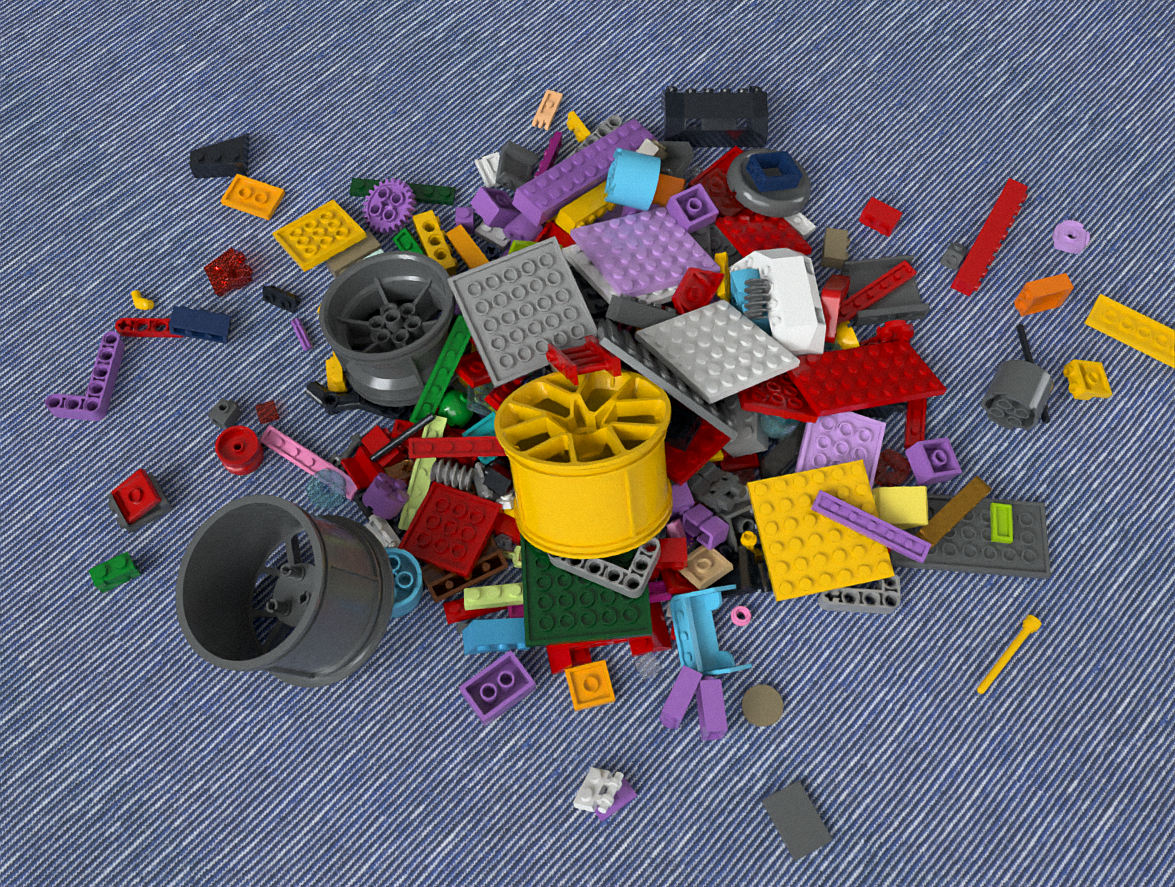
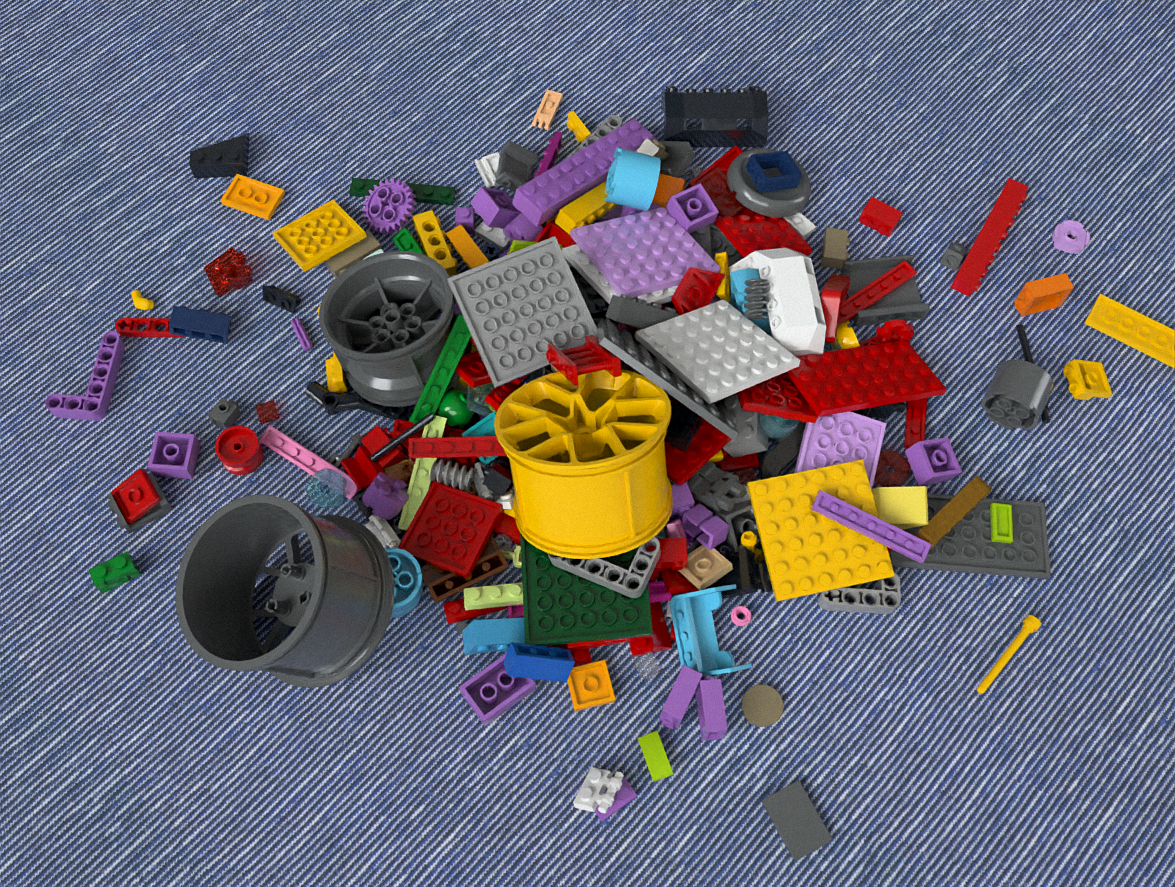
(174, 455): none -> medium lavender brick
(538, 662): none -> blue brick
(655, 756): none -> lime slope

